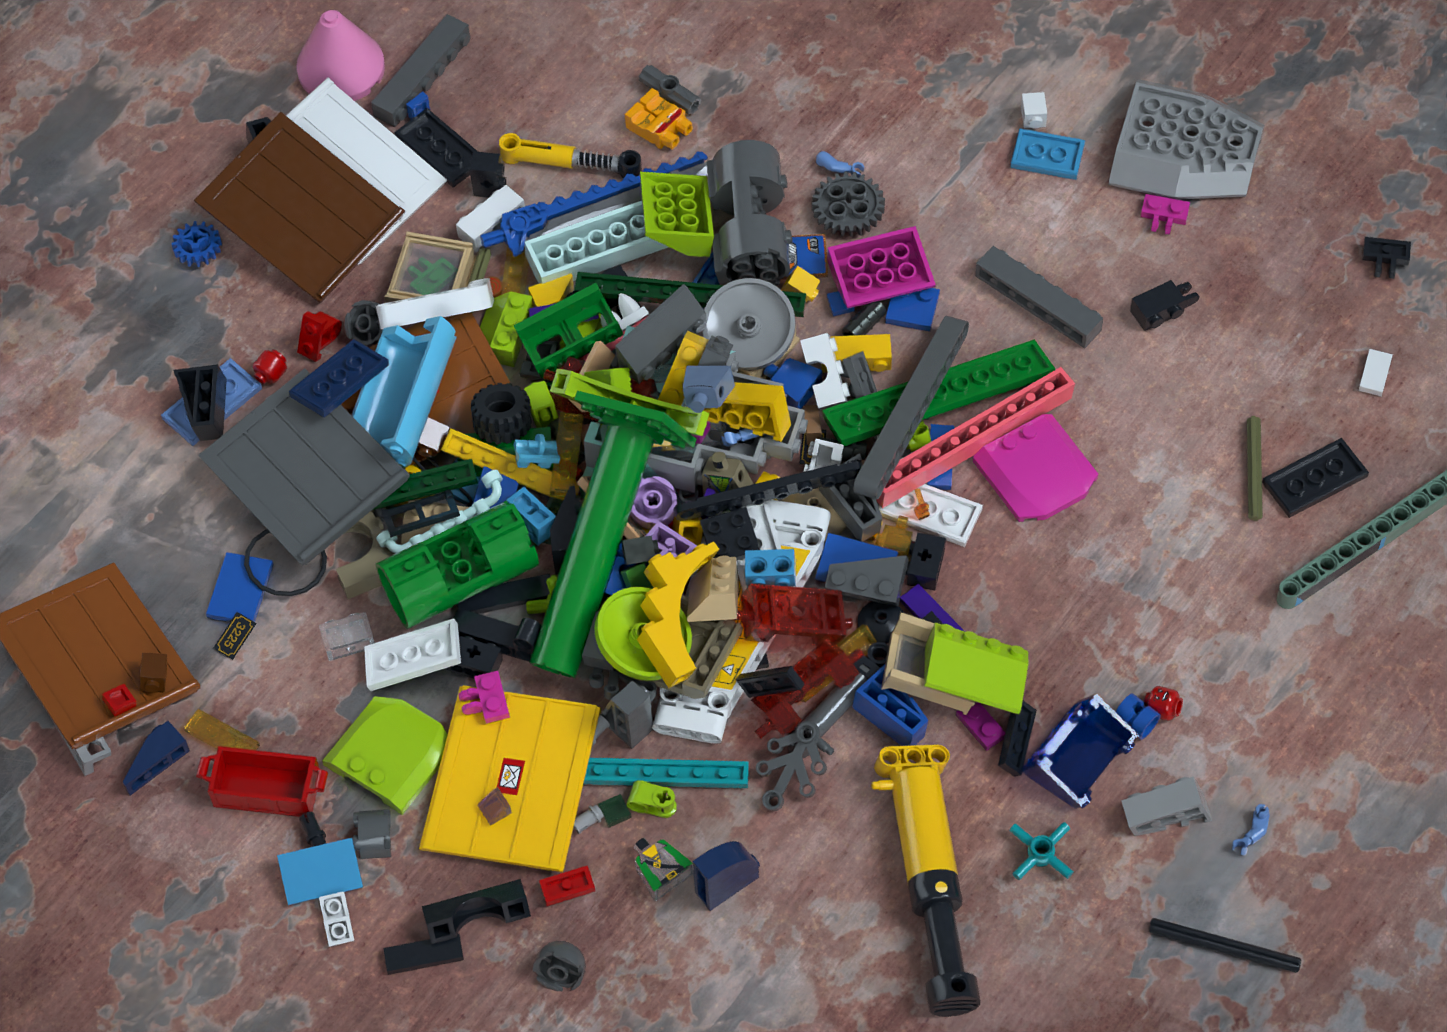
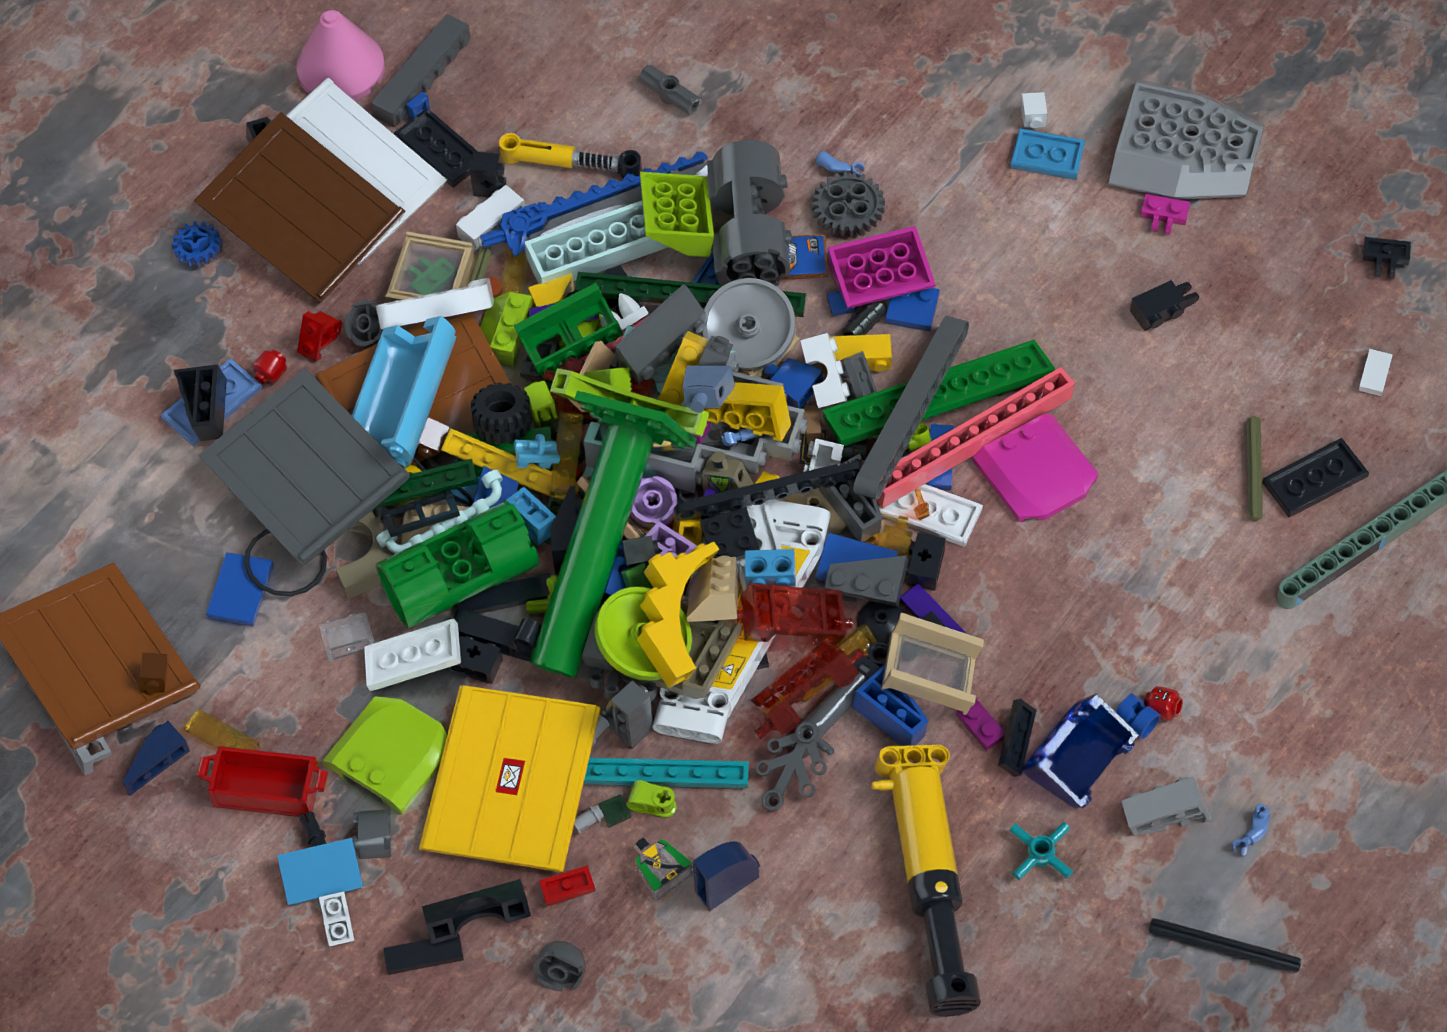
(119, 699): red plate -> none
(234, 635): black sticker -> none
(338, 378): dark blue plate -> none
(491, 698): dark pink hinge -> none
(494, 806): slope -> none
(657, 120): light orange hips -> none
(770, 681): black tile -> none
(802, 282): yellow brick -> none
(976, 667): lime slope -> none
(1039, 296): dark grey brick -> none

